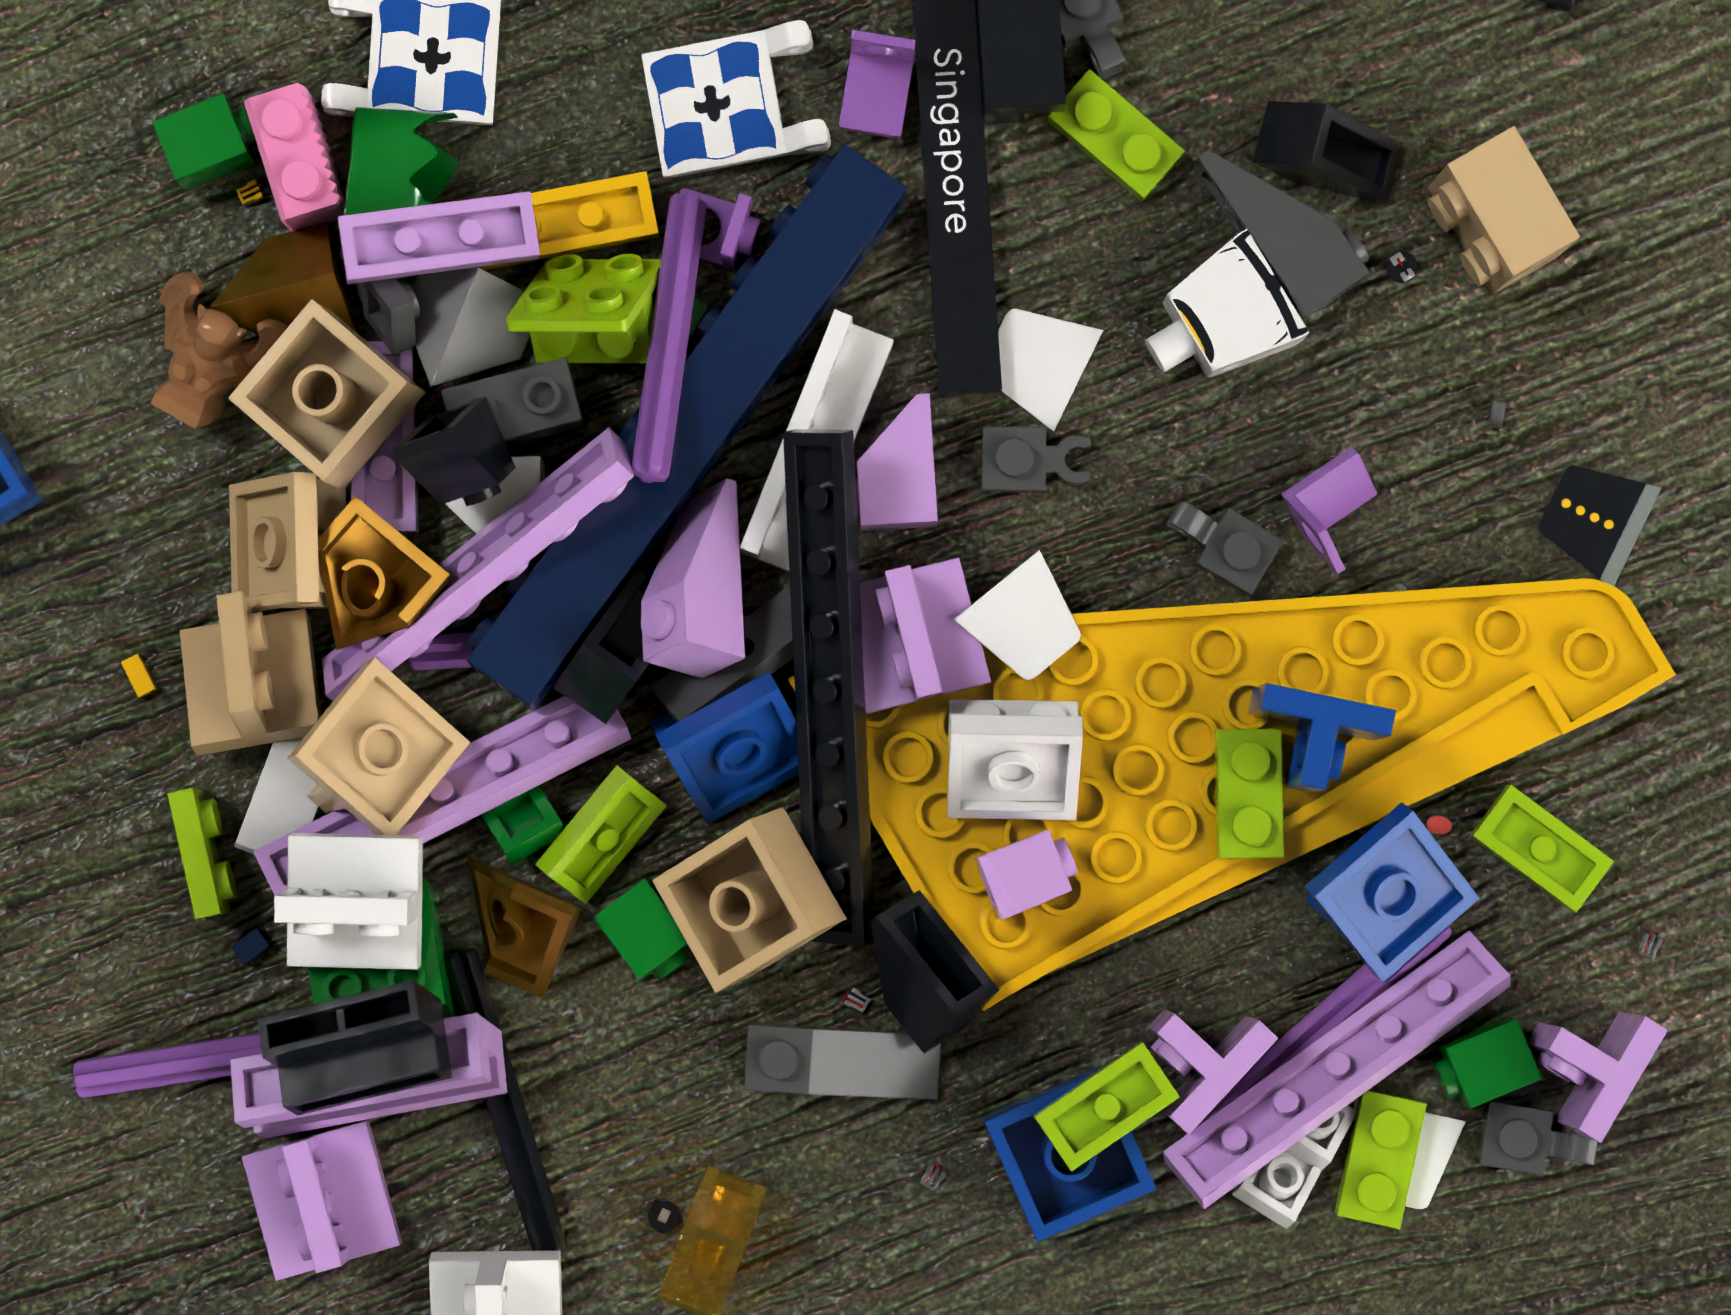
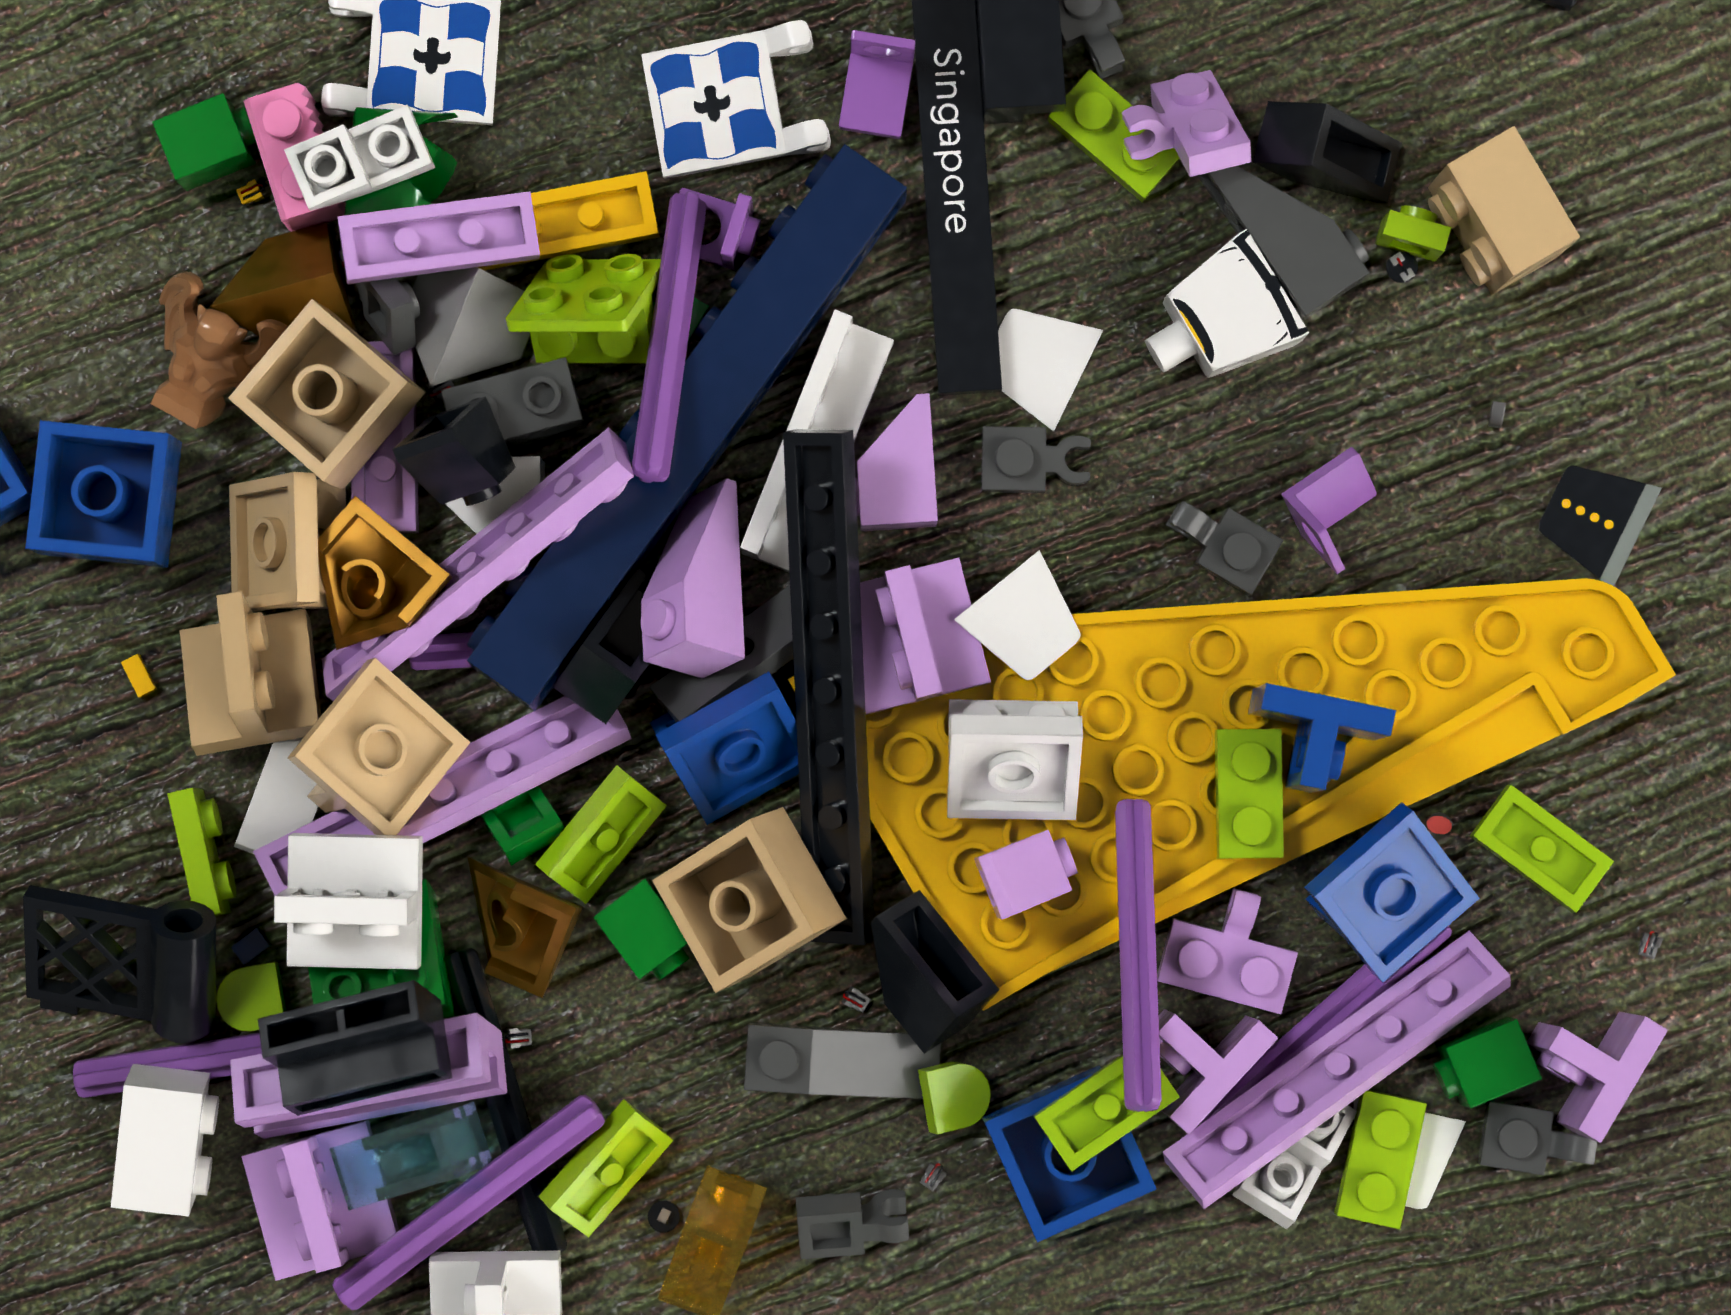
(103, 494): none -> blue brick
(162, 1140): none -> white brick
(171, 971): none -> black piece
(251, 995): none -> lime tile
(359, 159): none -> white slope
(411, 1156): none -> clear light blue slope
(468, 1202): none -> medium lavender axle
(518, 1037): none -> flat silver piece
(605, 1168): none -> lime plate
(840, 1225): none -> dark grey plate
(953, 1096): none -> lime tile
(1138, 956): none -> medium lavender axle
(1194, 120): none -> lavender plate
(1227, 961): none -> lavender plate
(1413, 232): none -> lime plate

